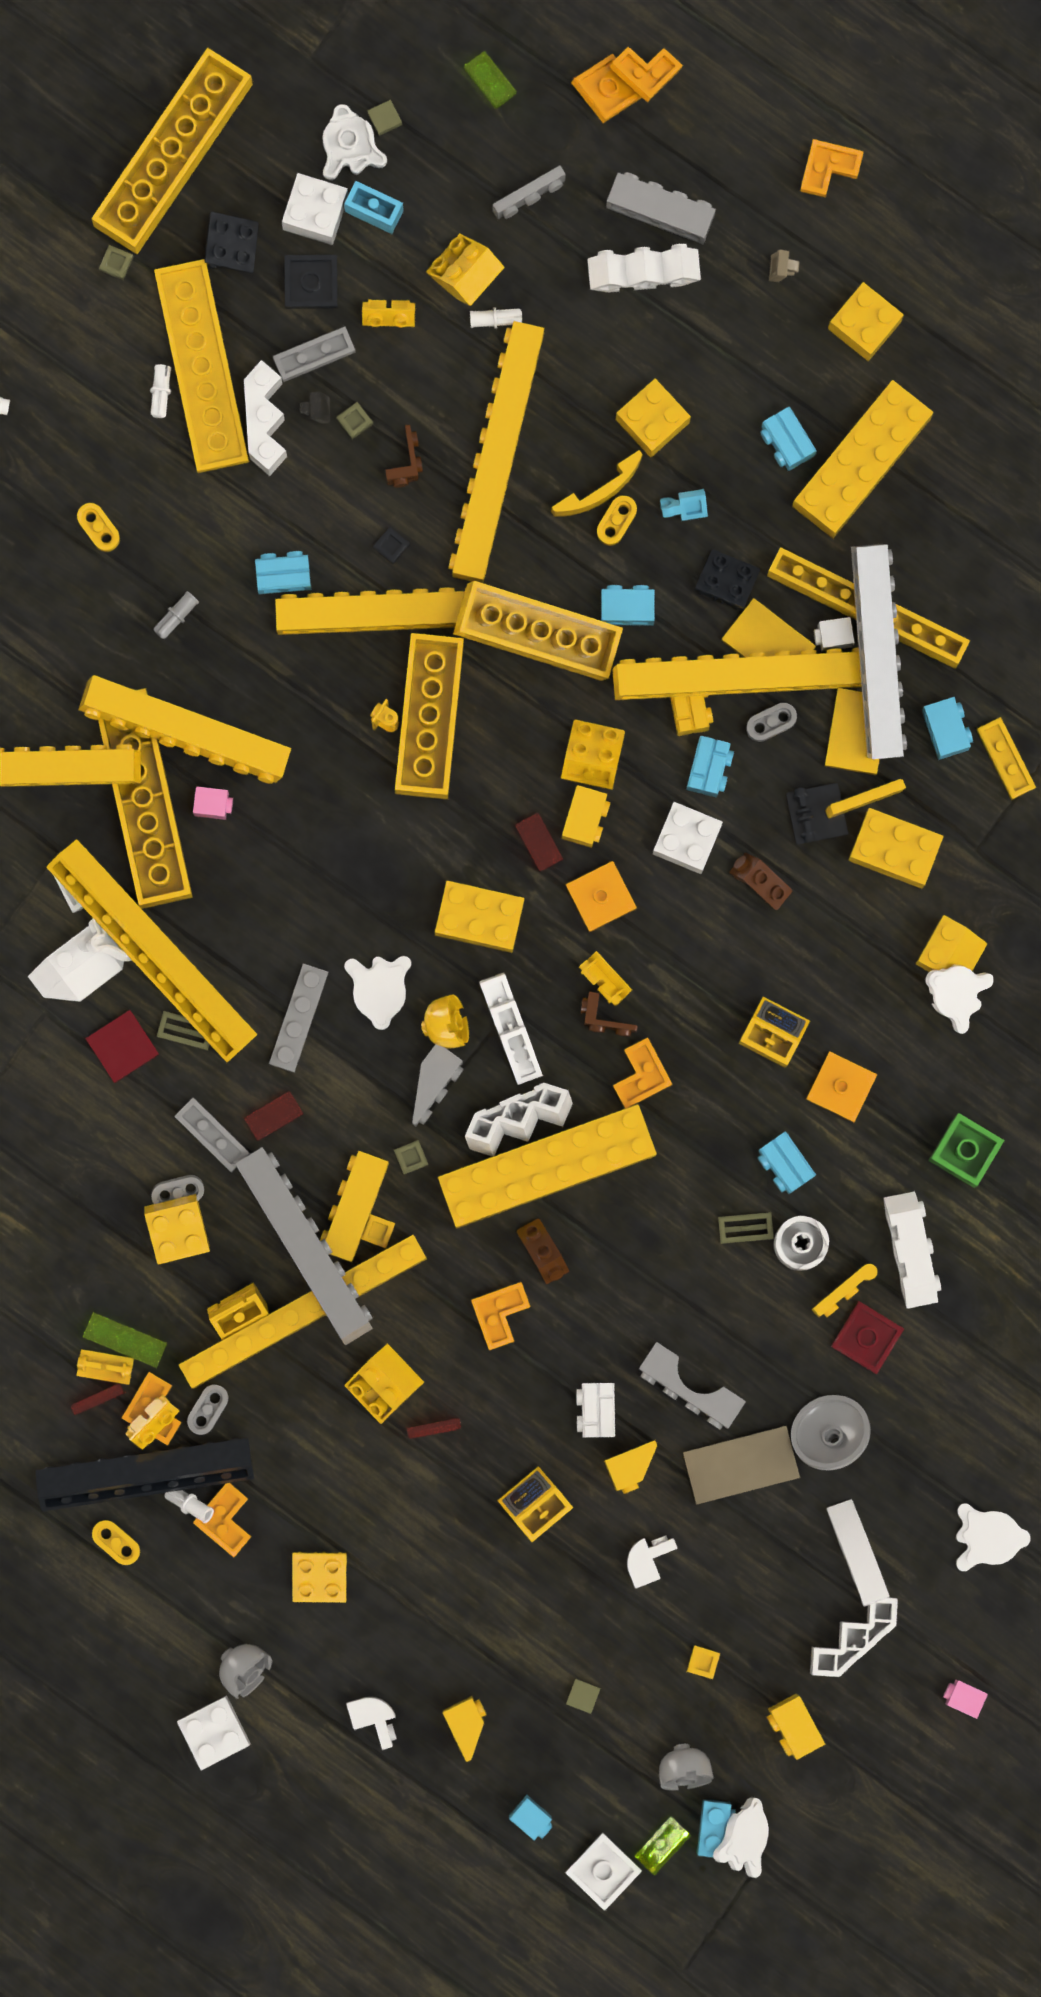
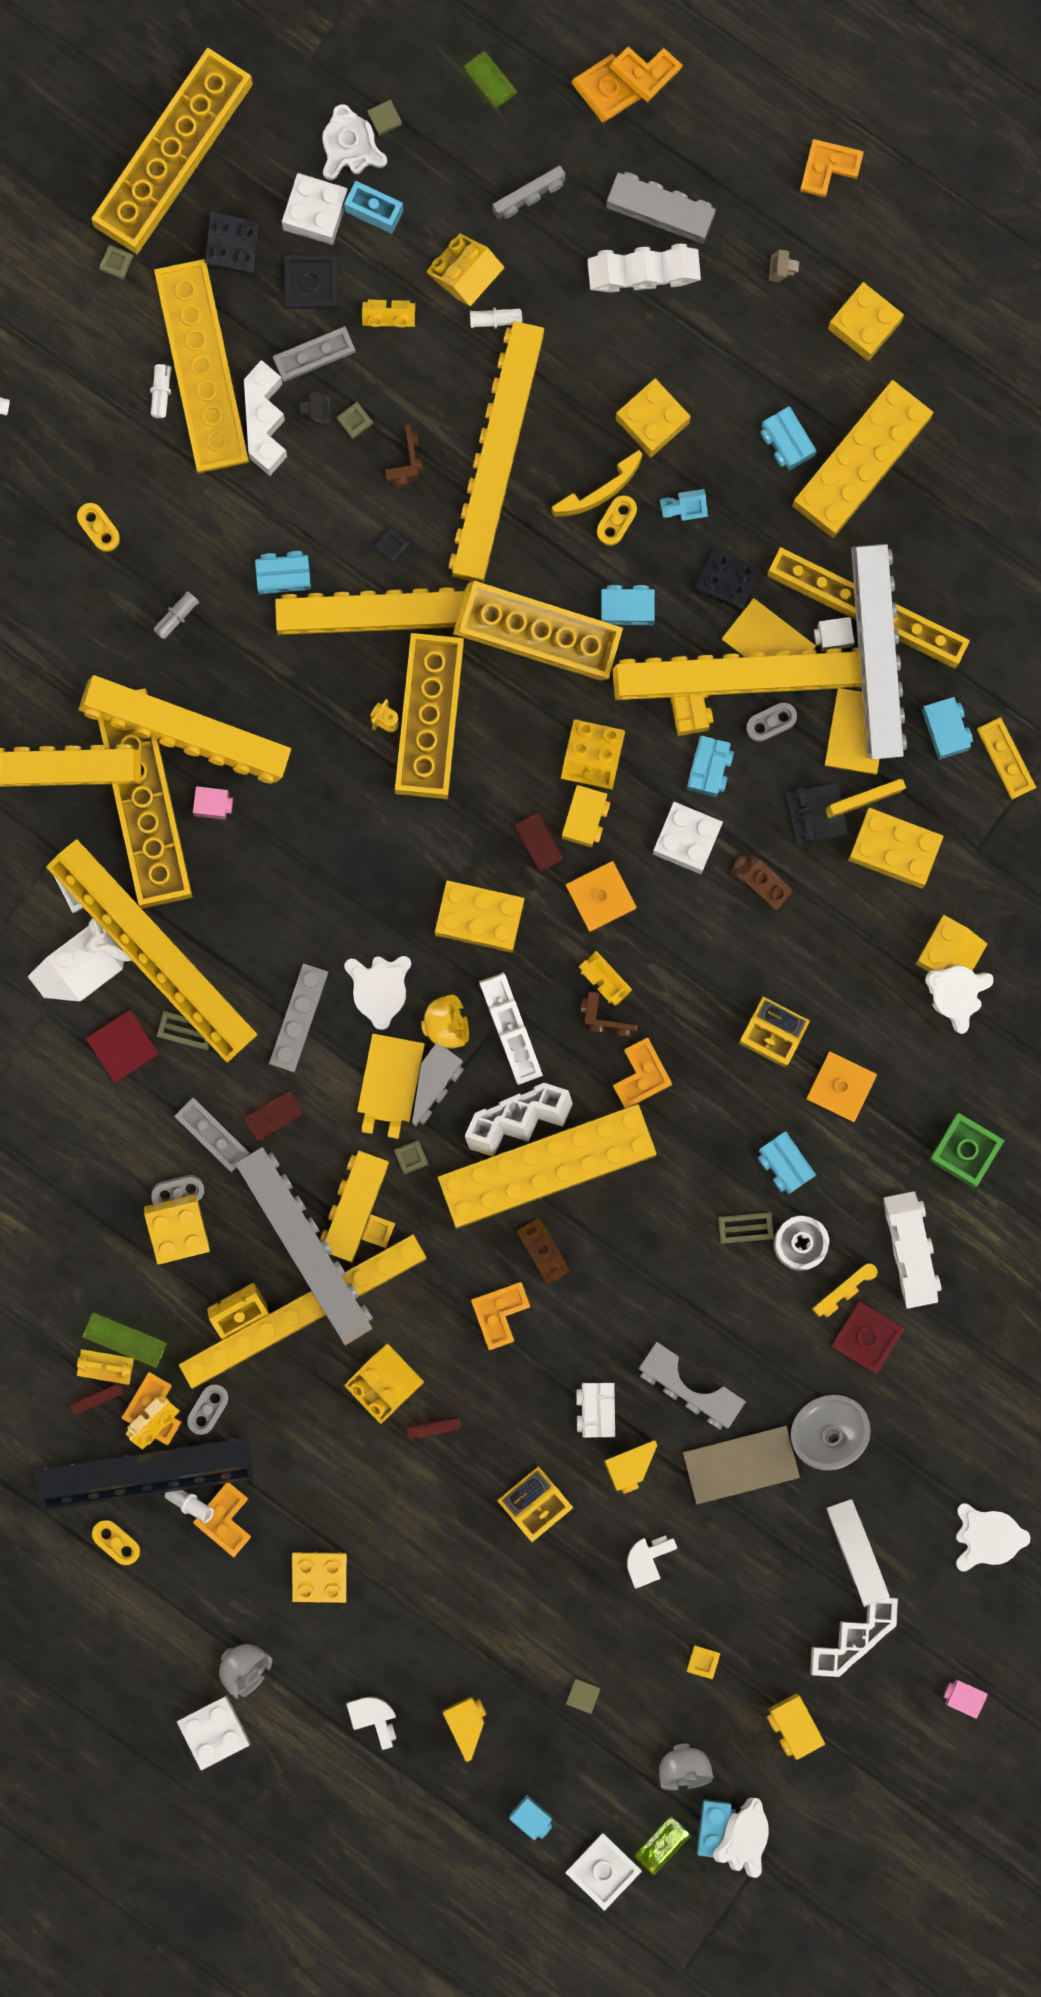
(390, 1082): none -> yellow tile

